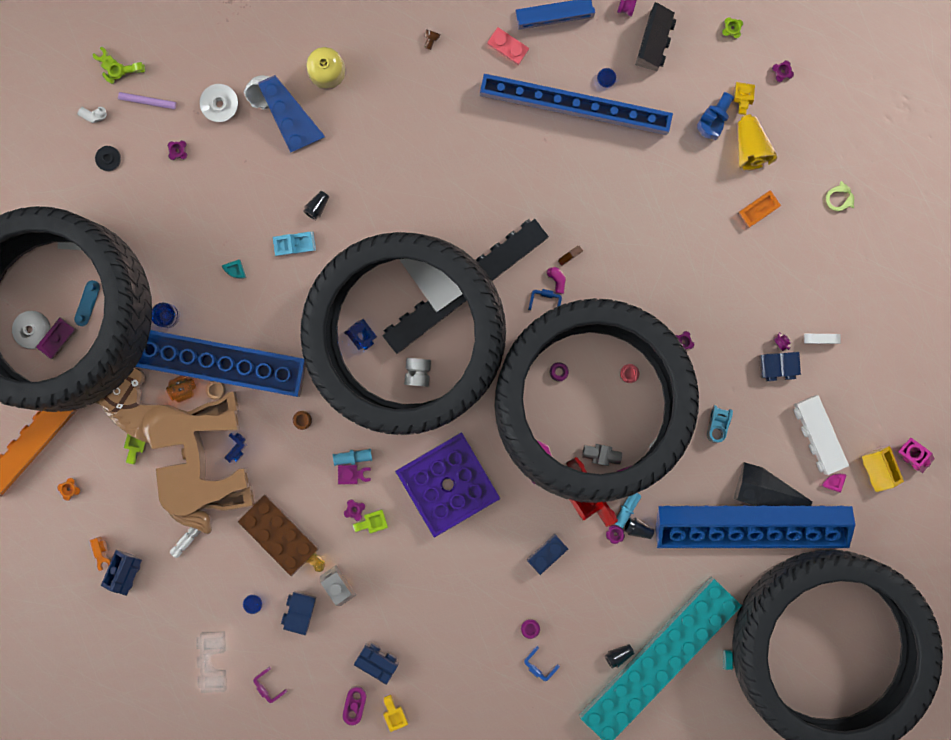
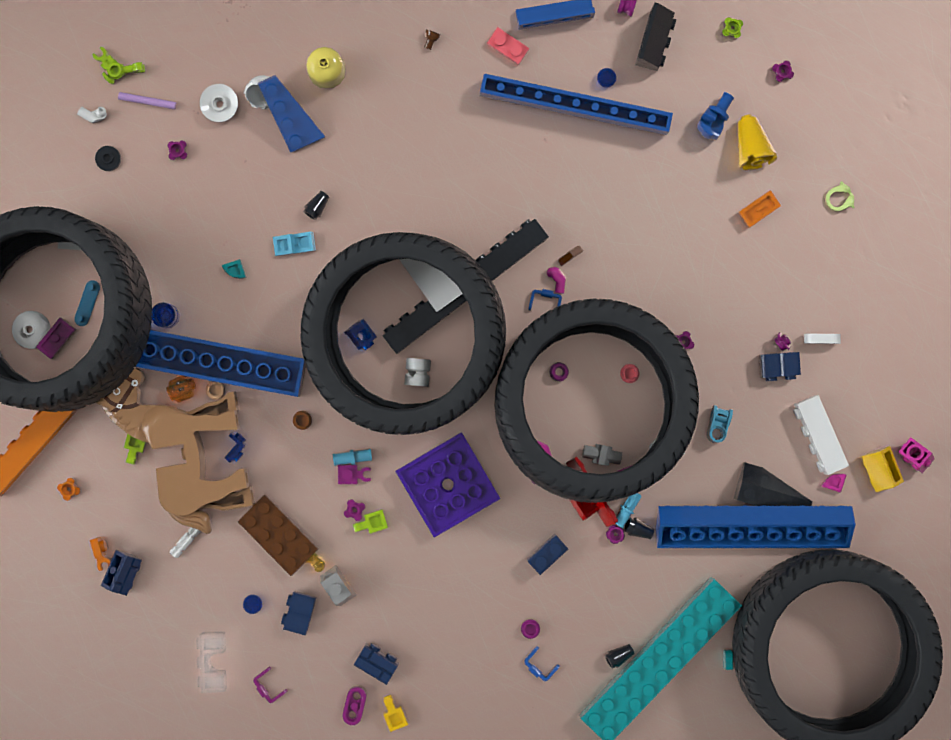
(744, 96): yellow plate -> none

